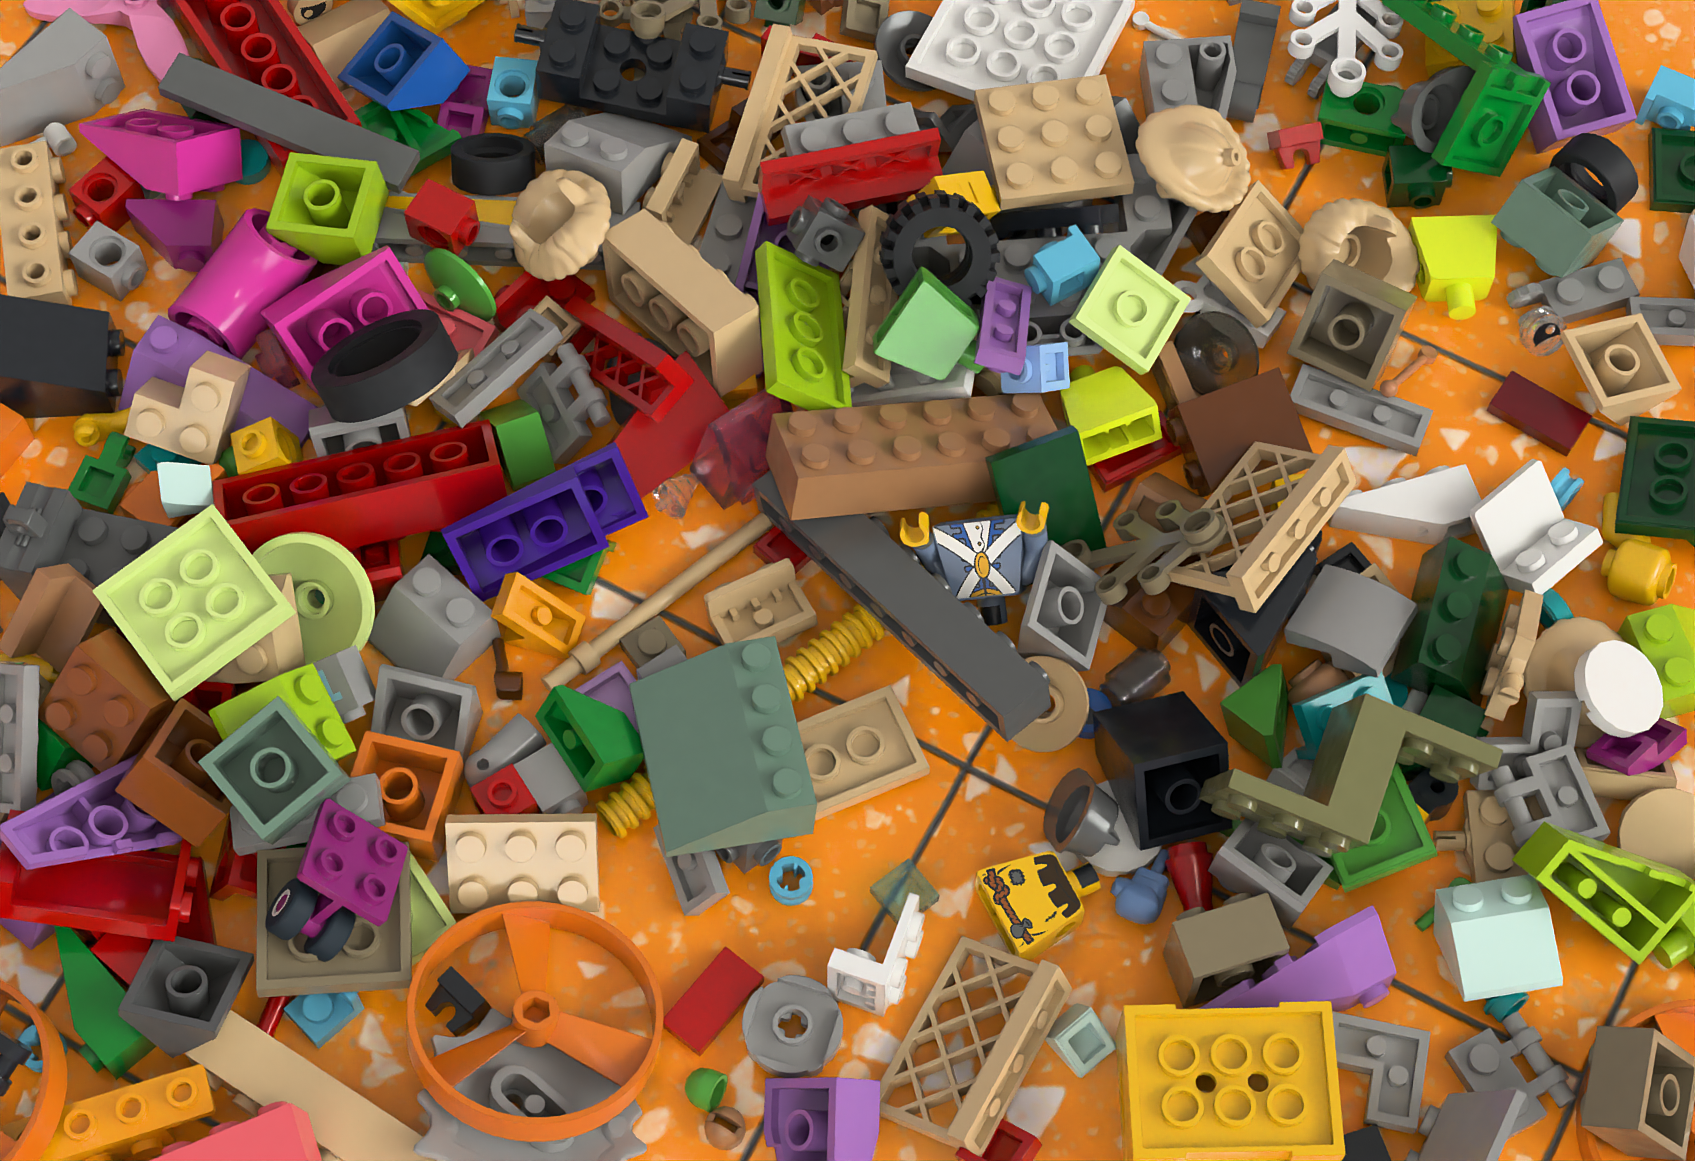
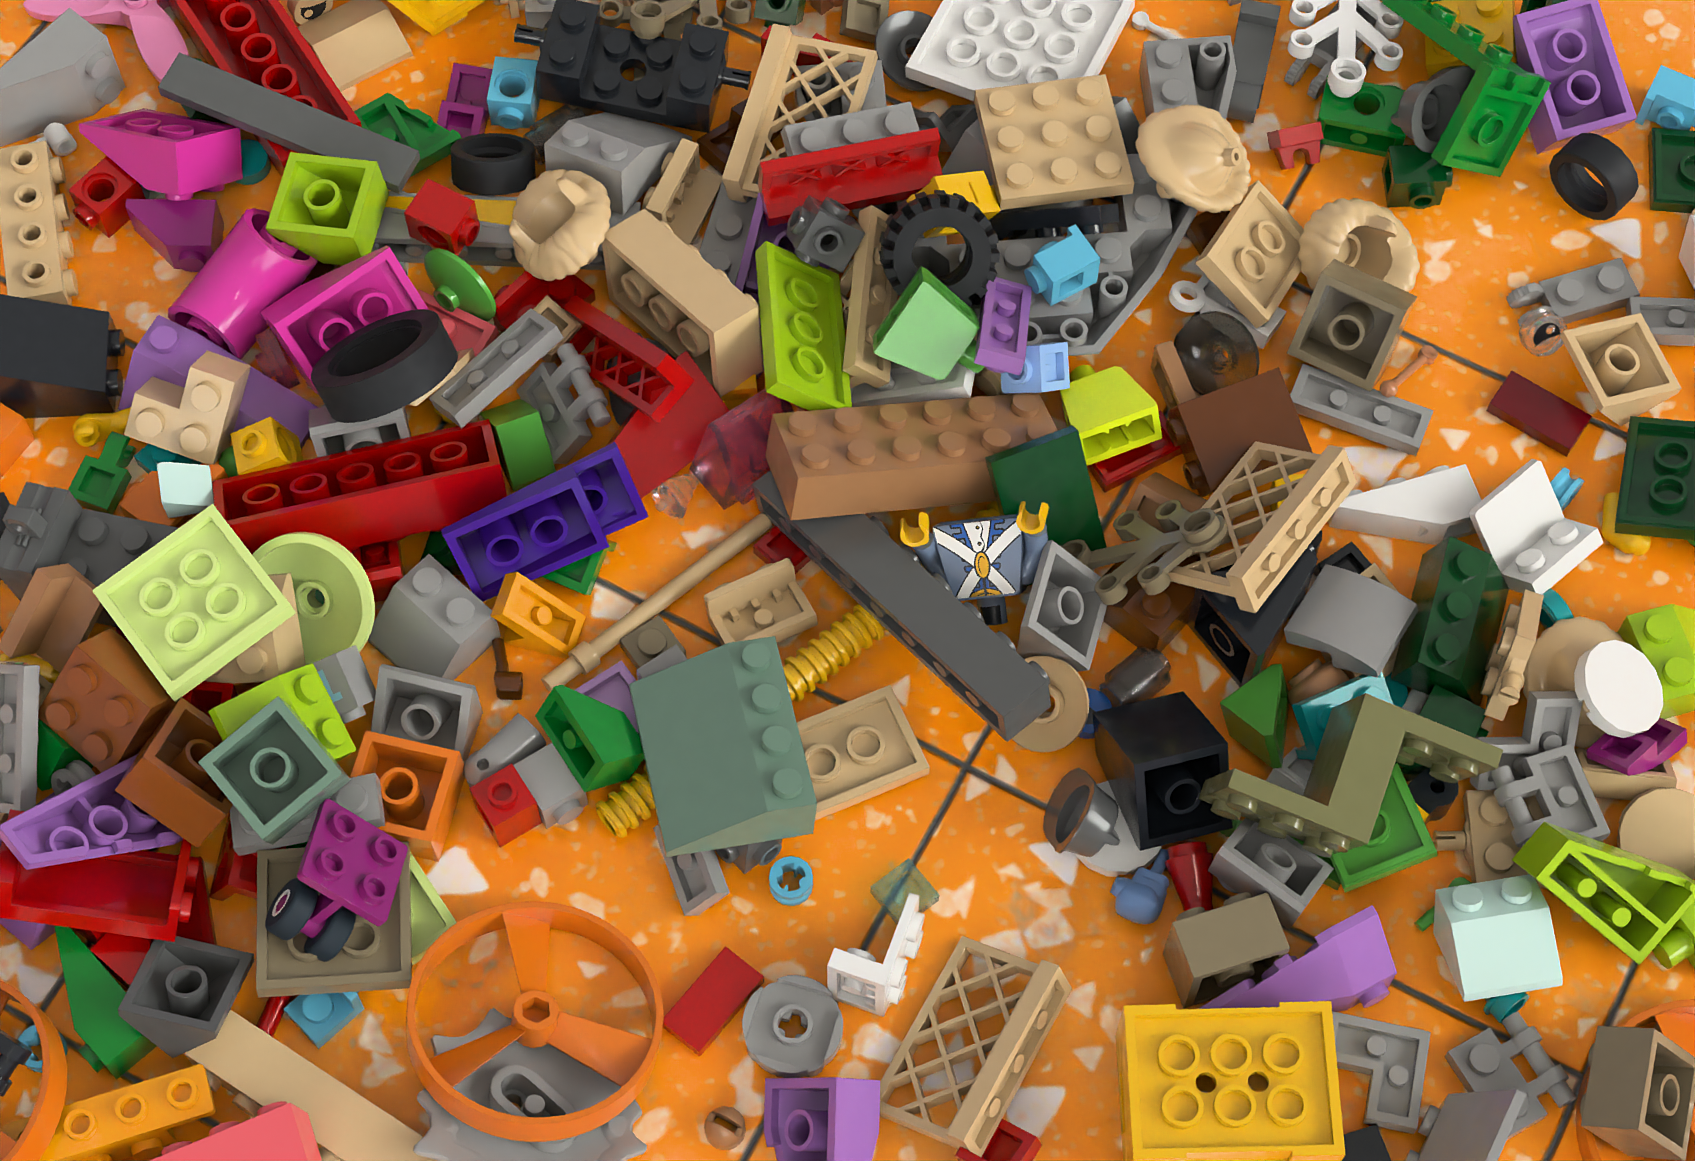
(101, 247): light grey brick -> none
(404, 66): blue slope -> none
(458, 993): black tile -> none
(521, 860): tan plate -> none
(706, 1088): bright green hinge -> none
(1035, 901): yellow torso -> none
(1080, 1039): light aqua slope -> none
(1130, 310): yellowish green plate -> none
(1455, 260): neon yellow torso -> none
(1556, 222): sand green brick -> none
(1639, 572): yellow head -> none

